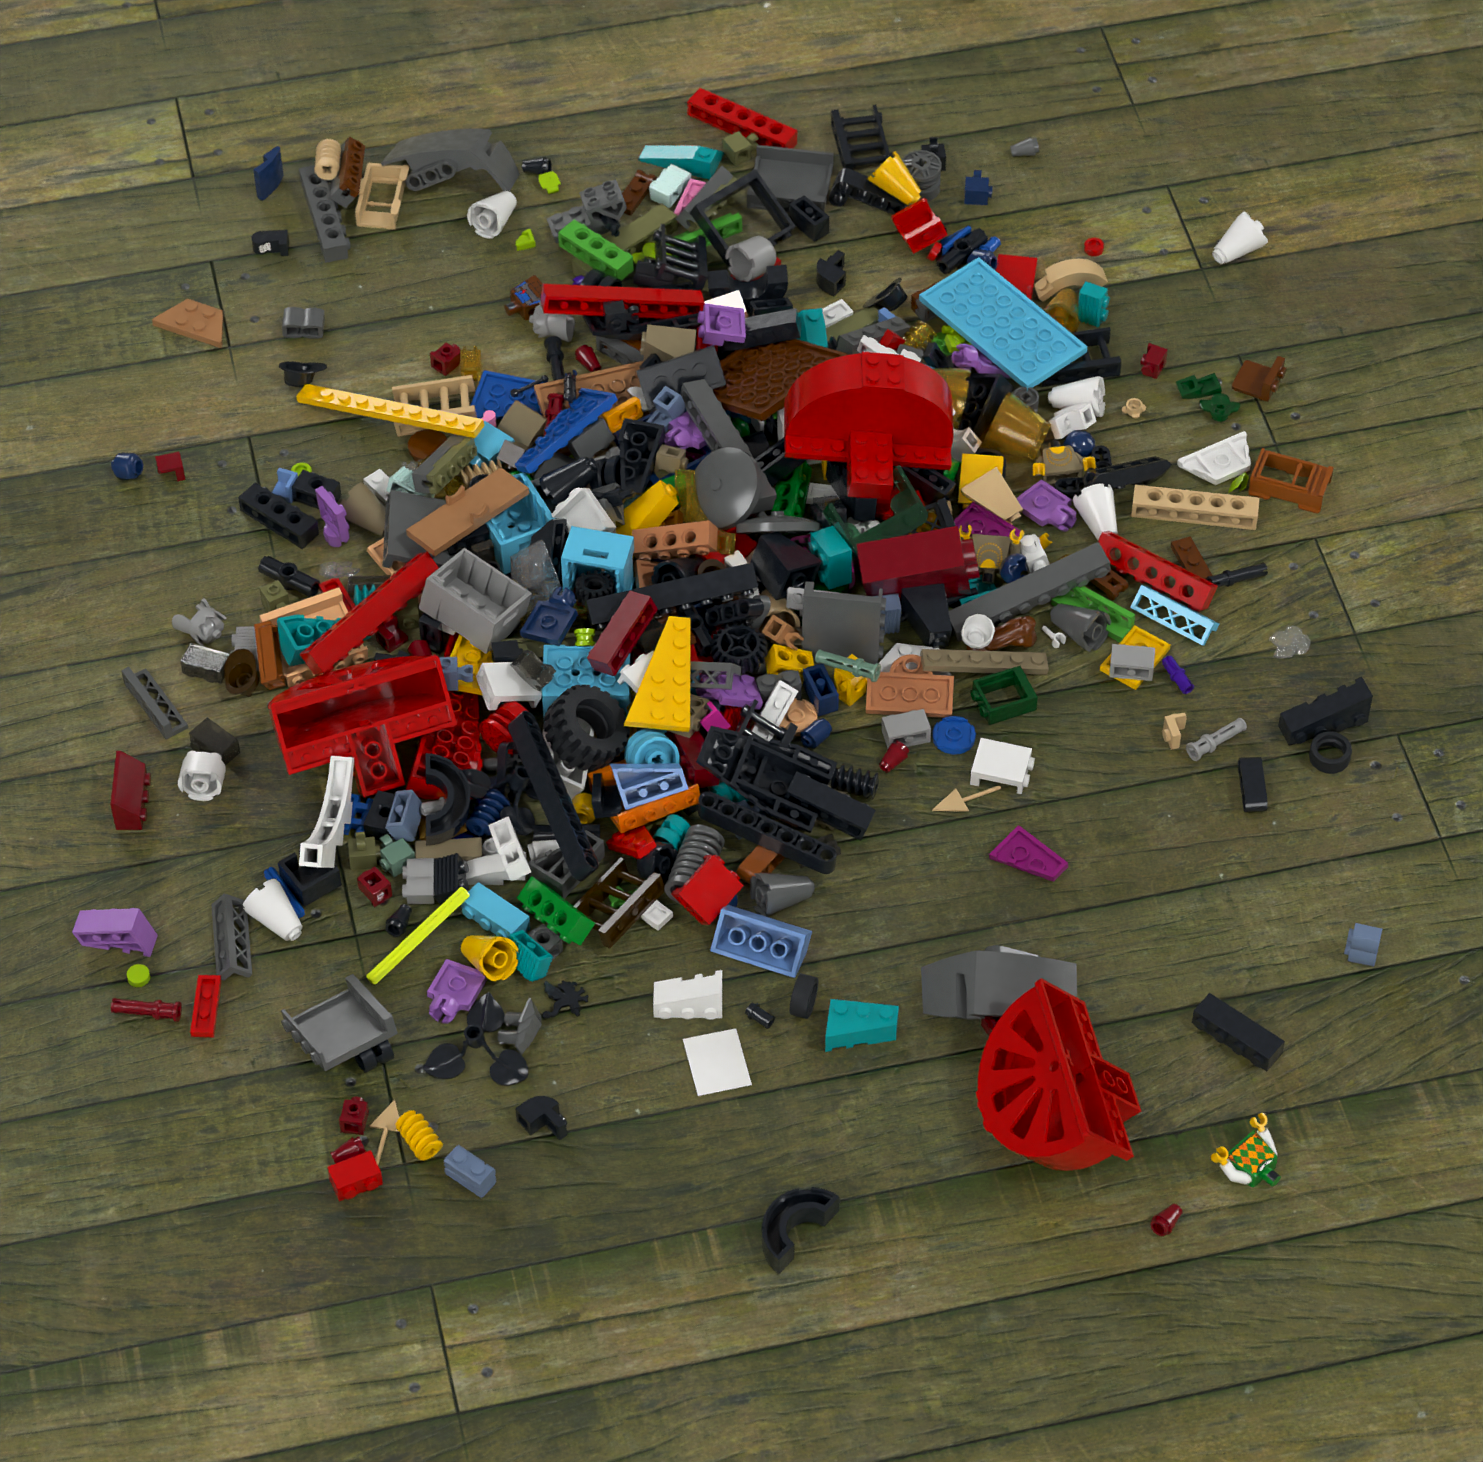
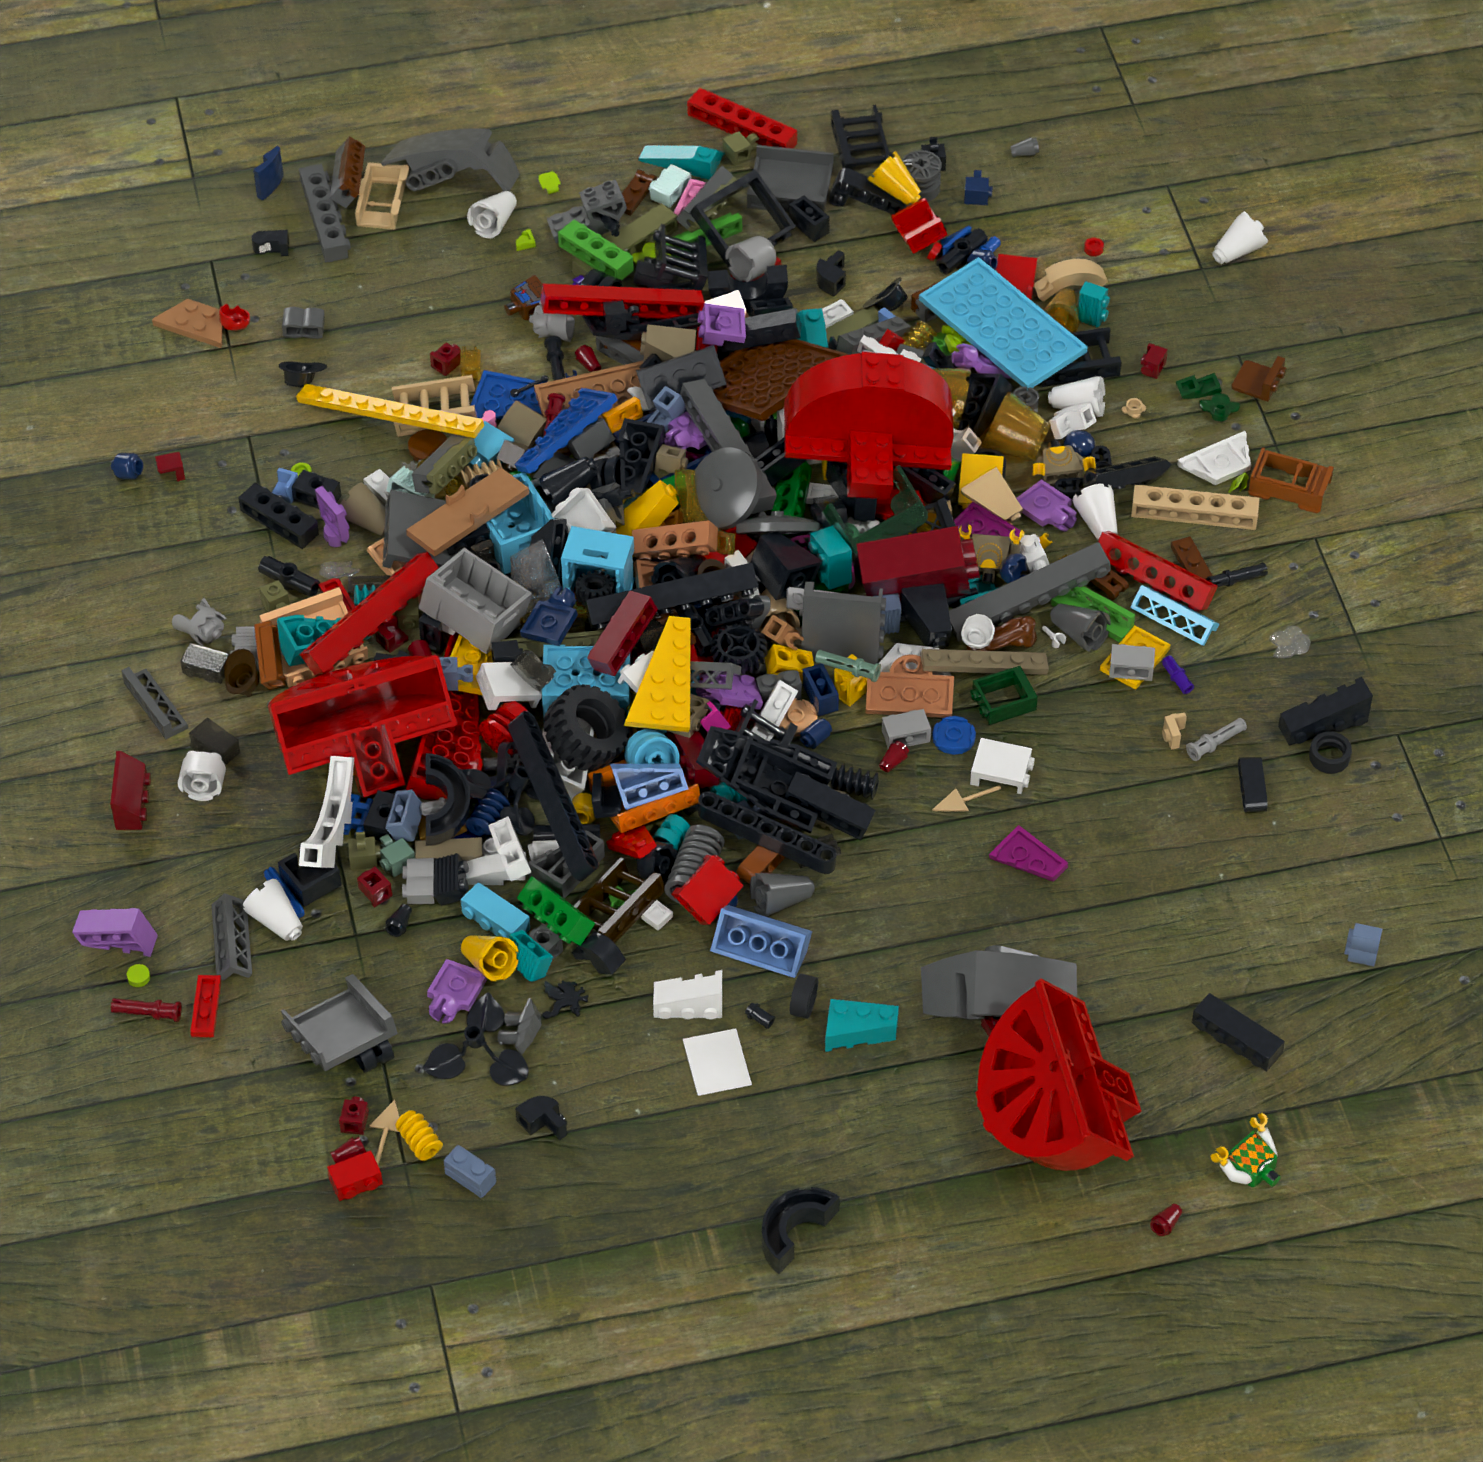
(234, 318): none -> red hair
(327, 159): tan piece -> none
(417, 935): neon yellow axle -> none
(537, 165): black cone -> none
(569, 387): black axle -> none
(584, 637): lime wheel -> none
(601, 952): none -> black brick

